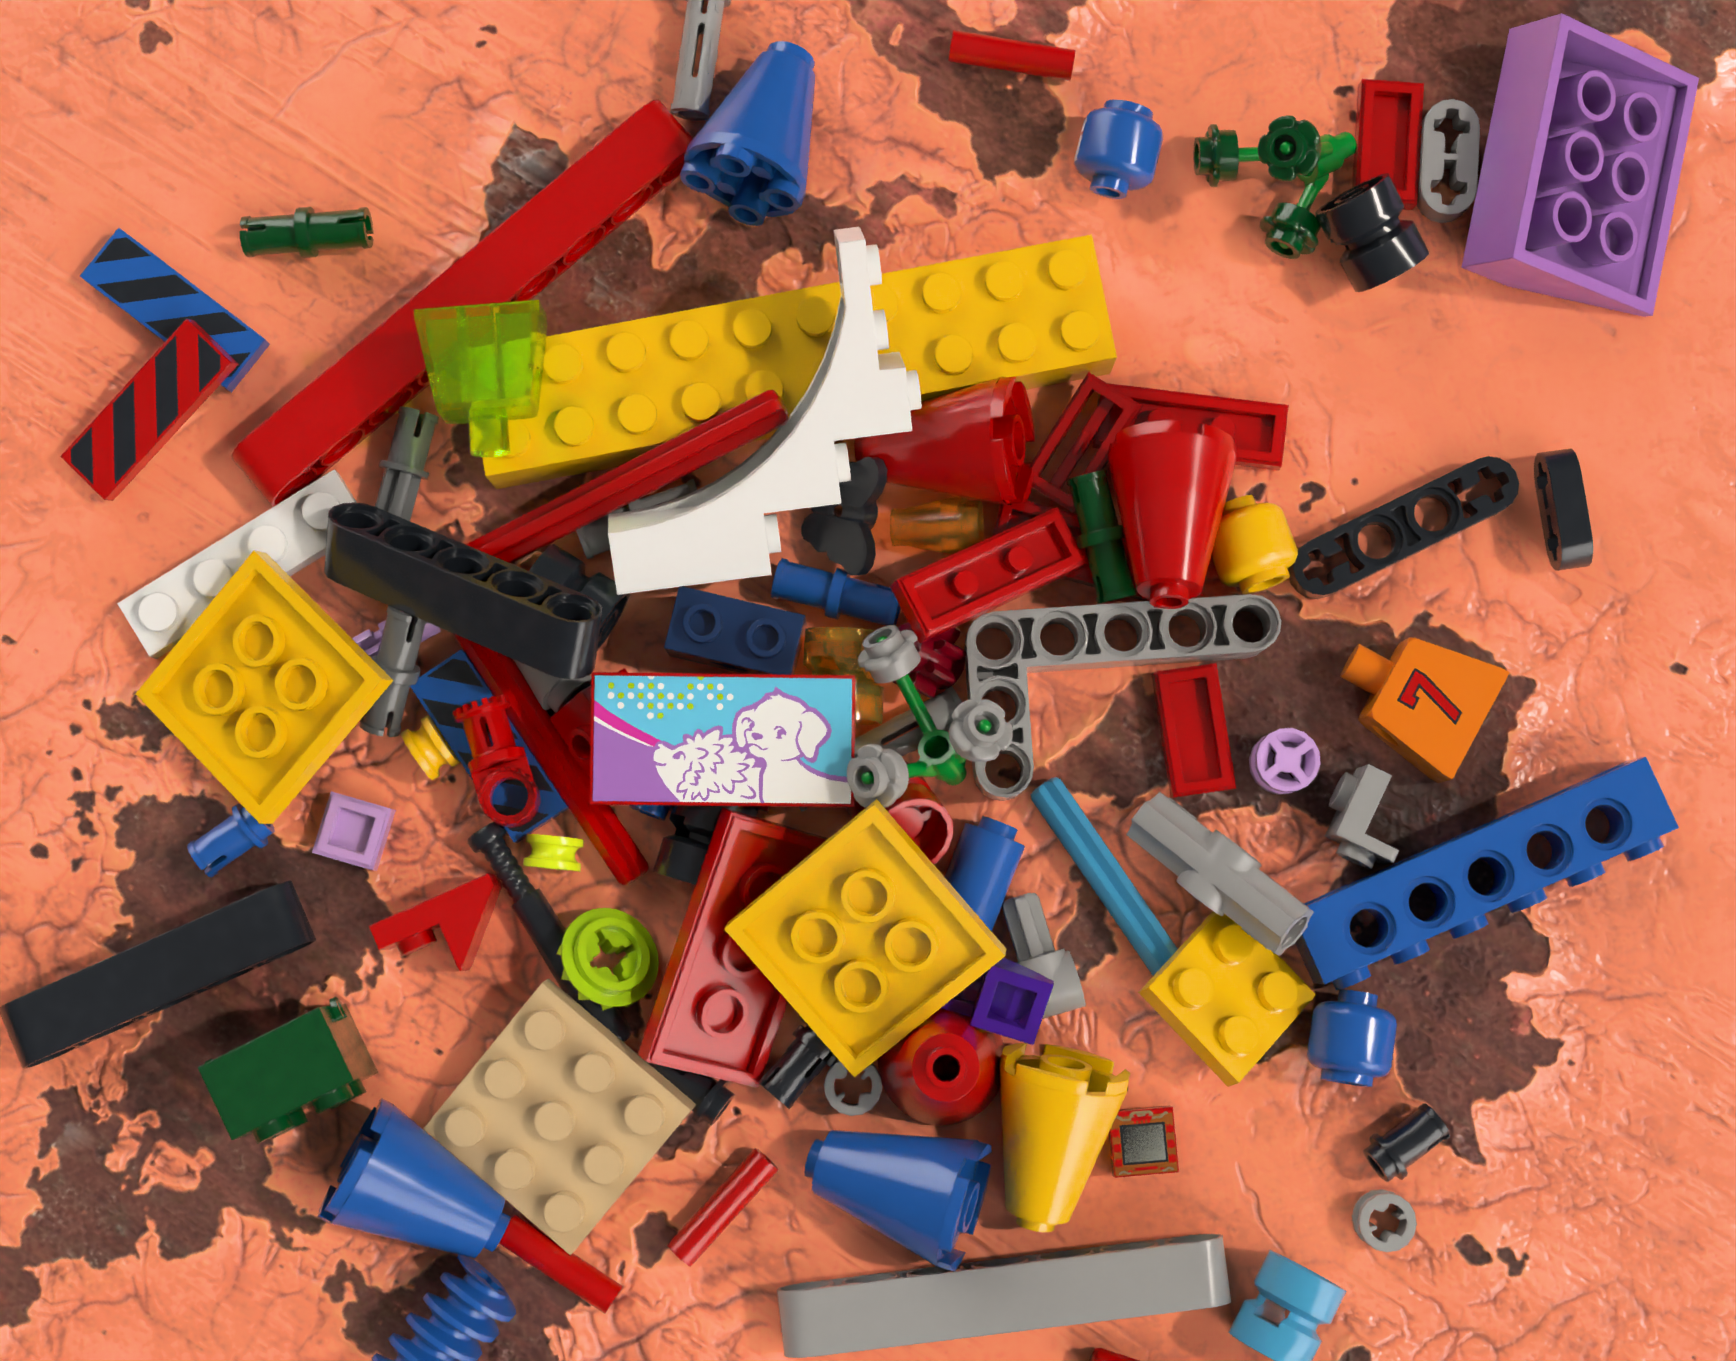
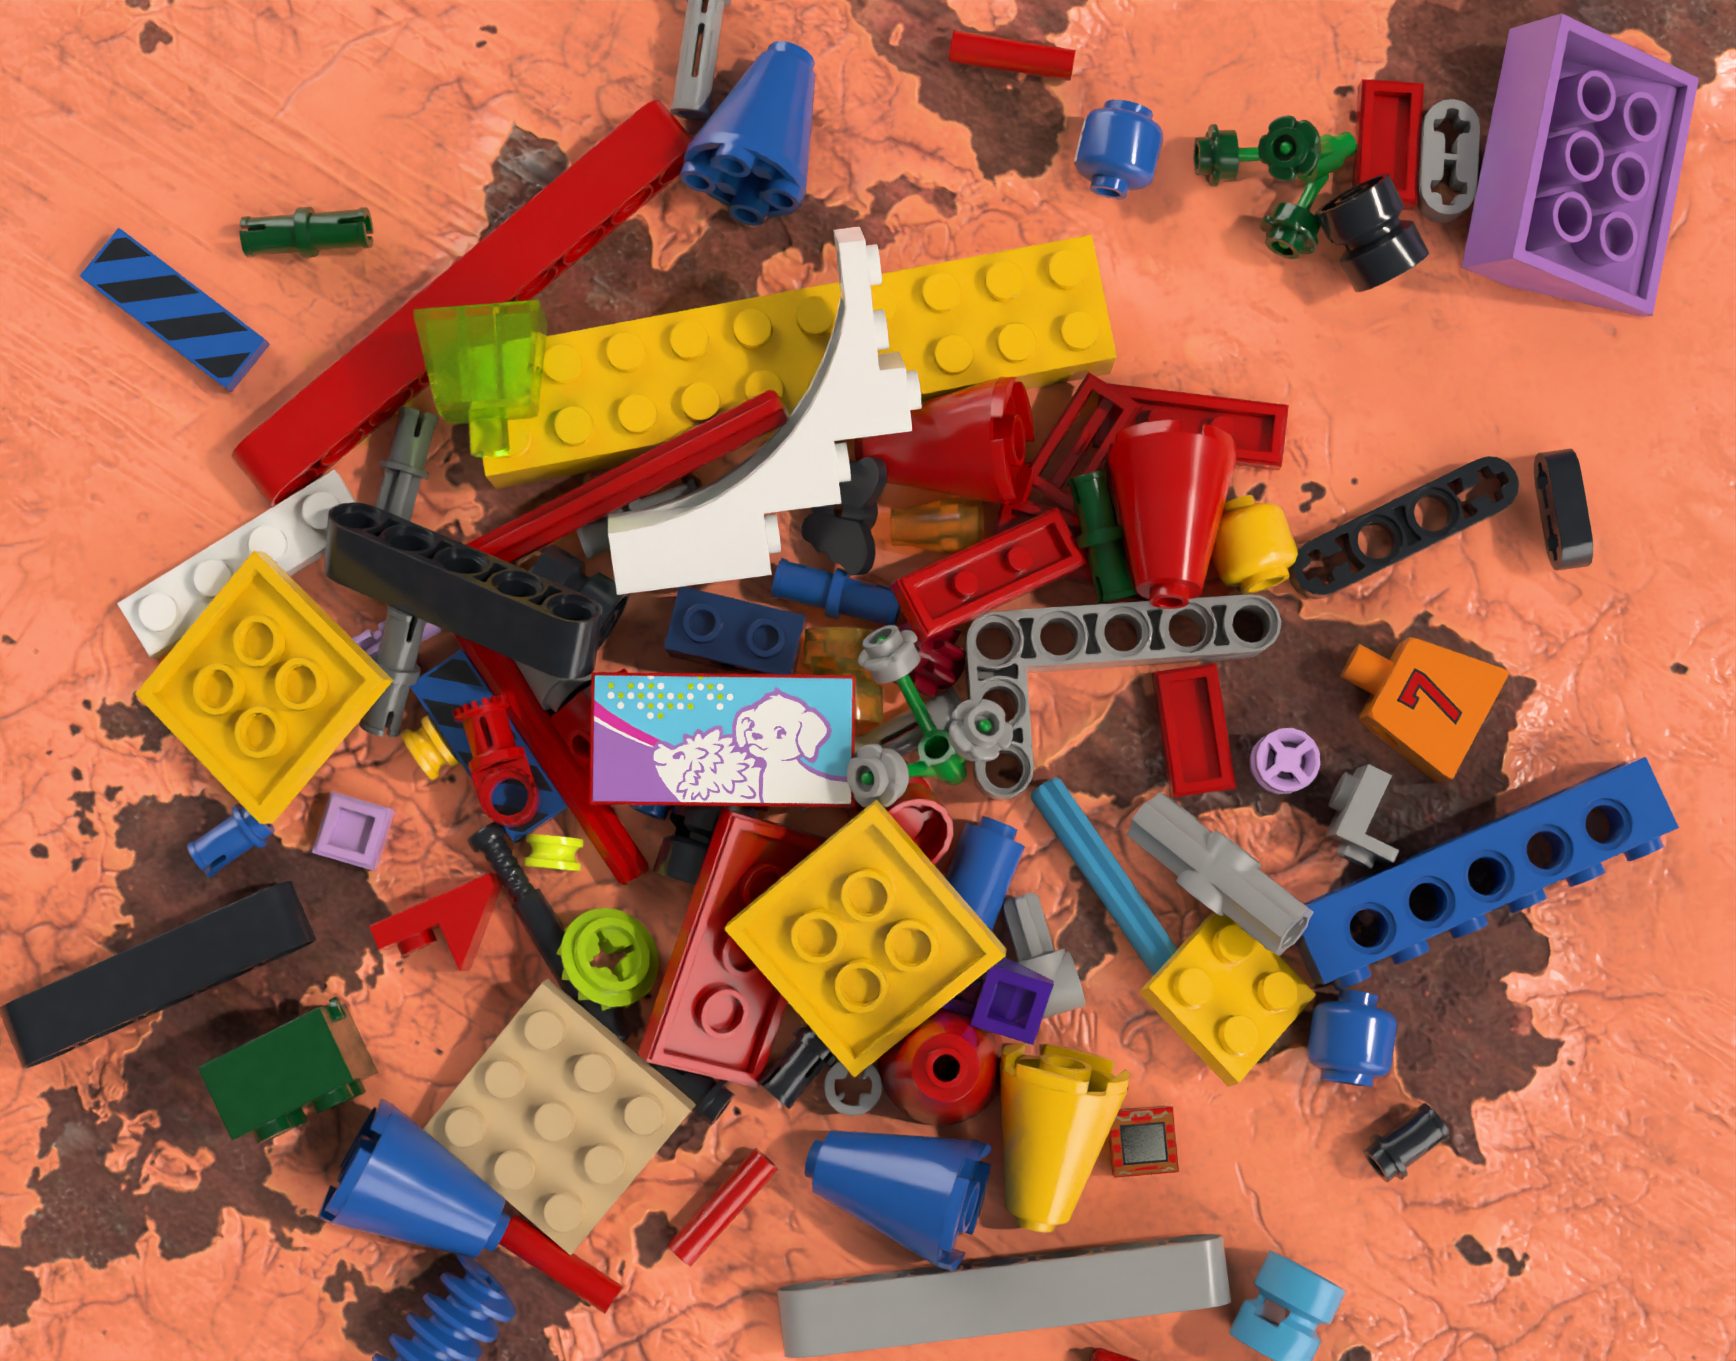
(149, 410): red tile -> none
(1388, 1240): light grey bush -> none

